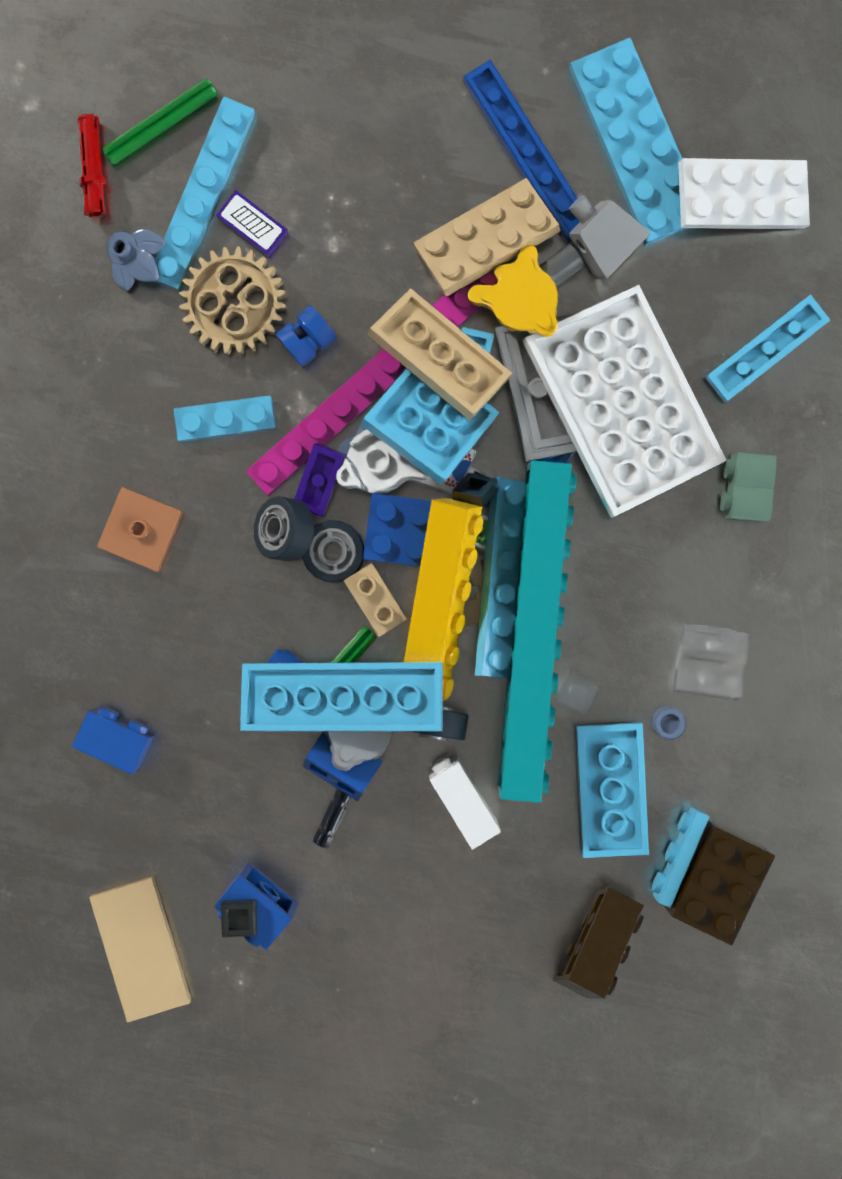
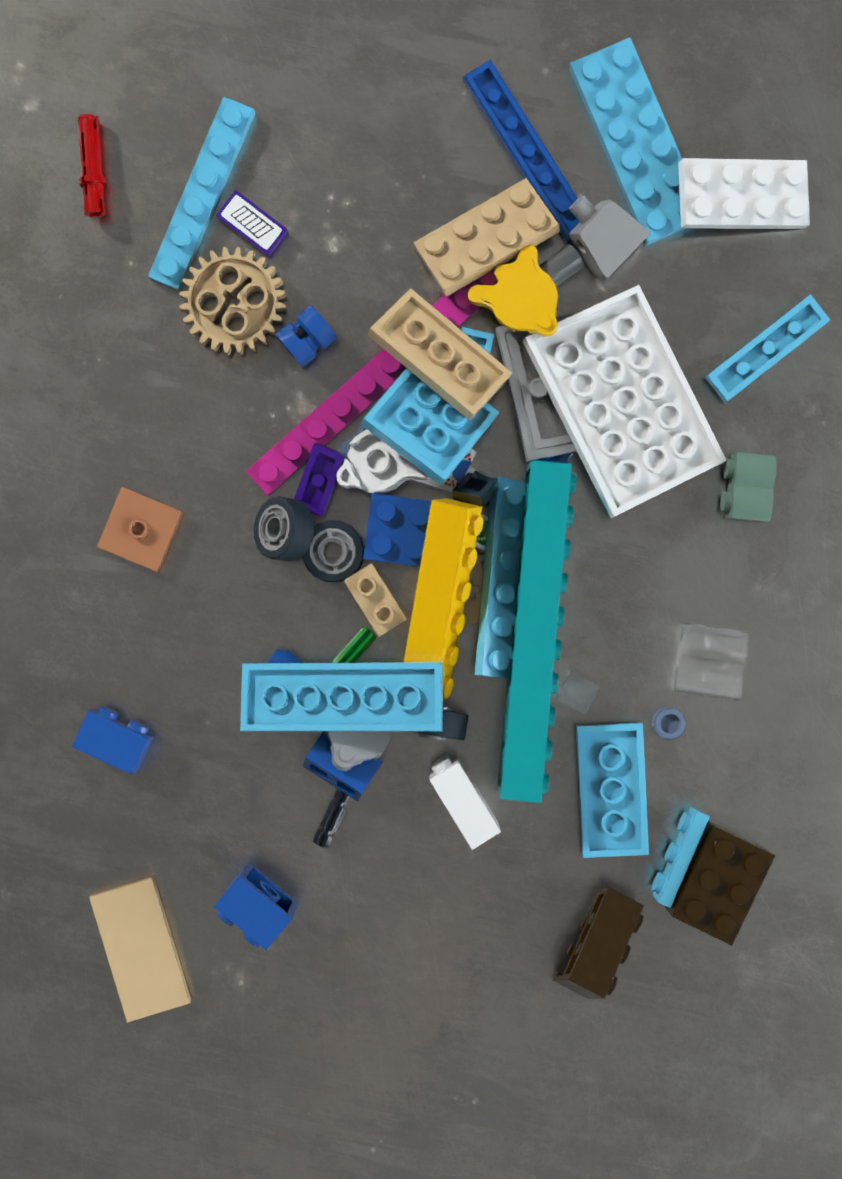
(136, 259): sand blue plate -> none
(159, 121): green axle -> none
(224, 418): medium azure plate -> none
(239, 918): pearl dark grey tile -> none

